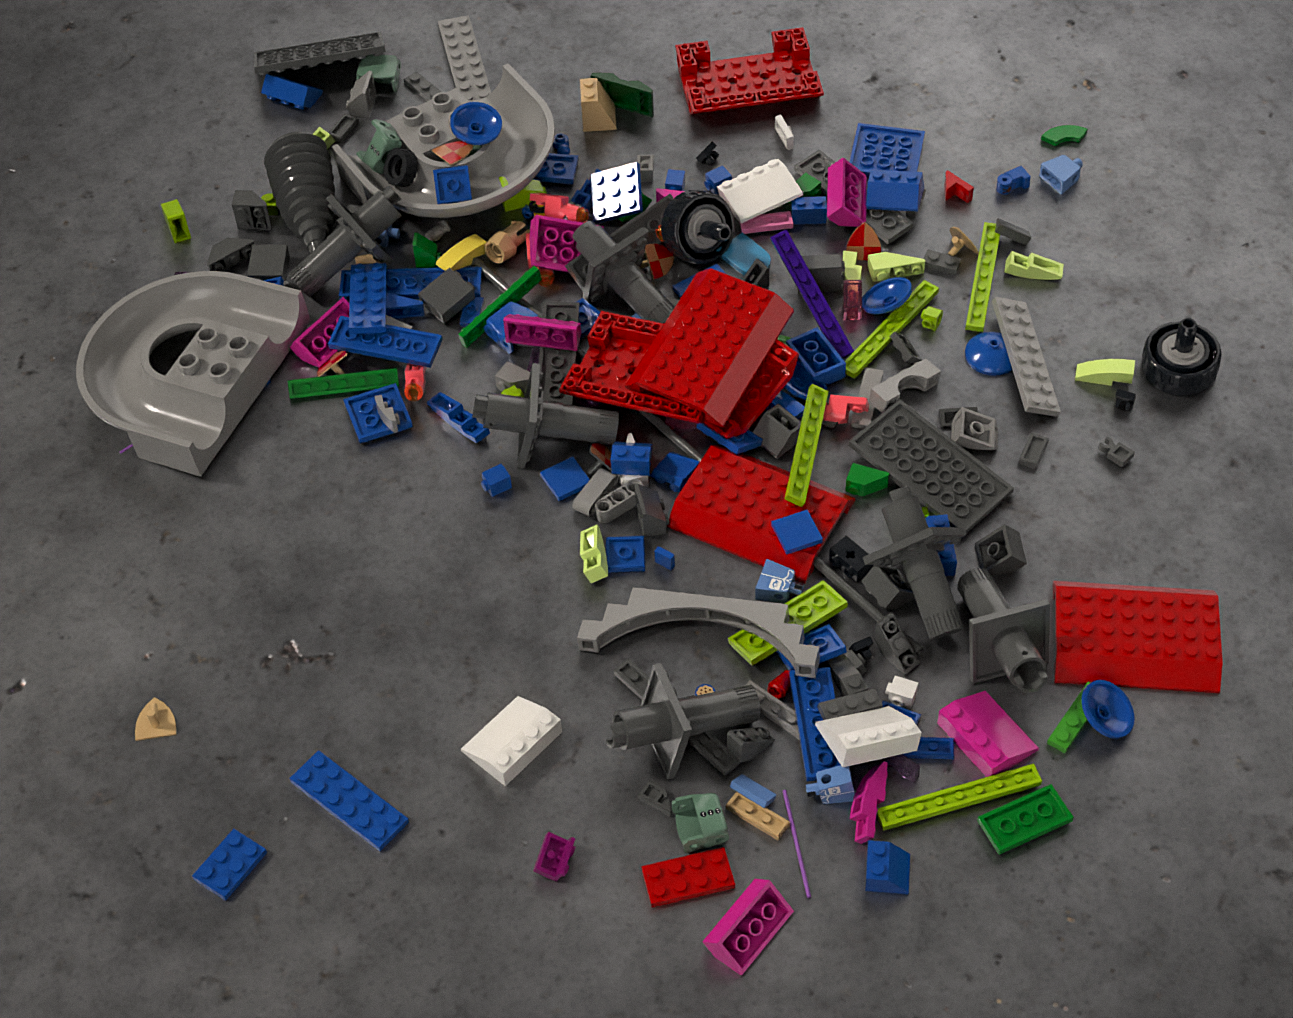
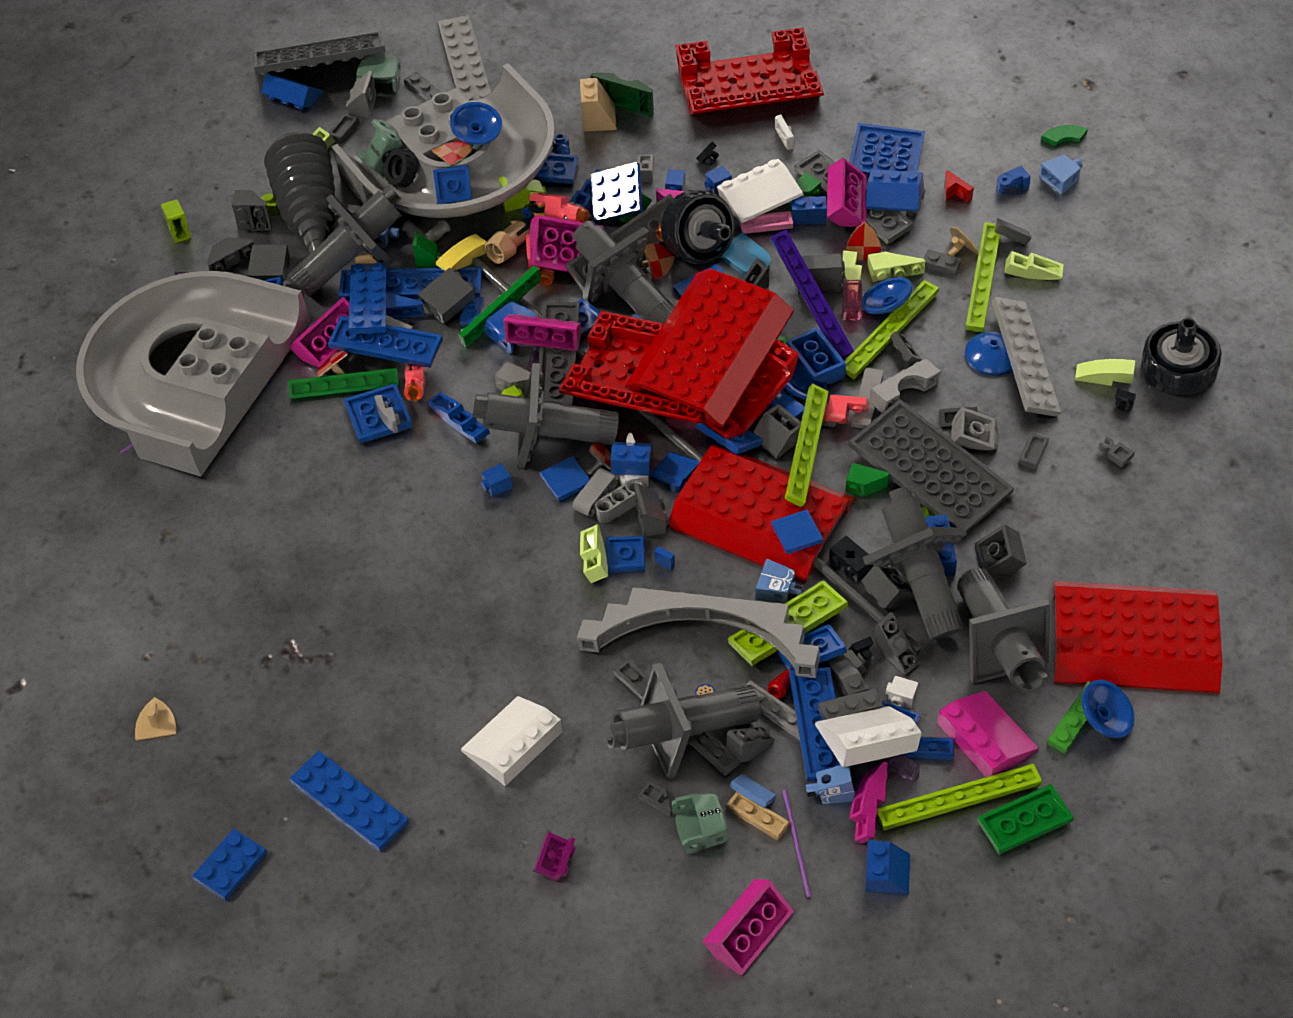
(688, 877): red plate -> none
(931, 318): lime plate -> none

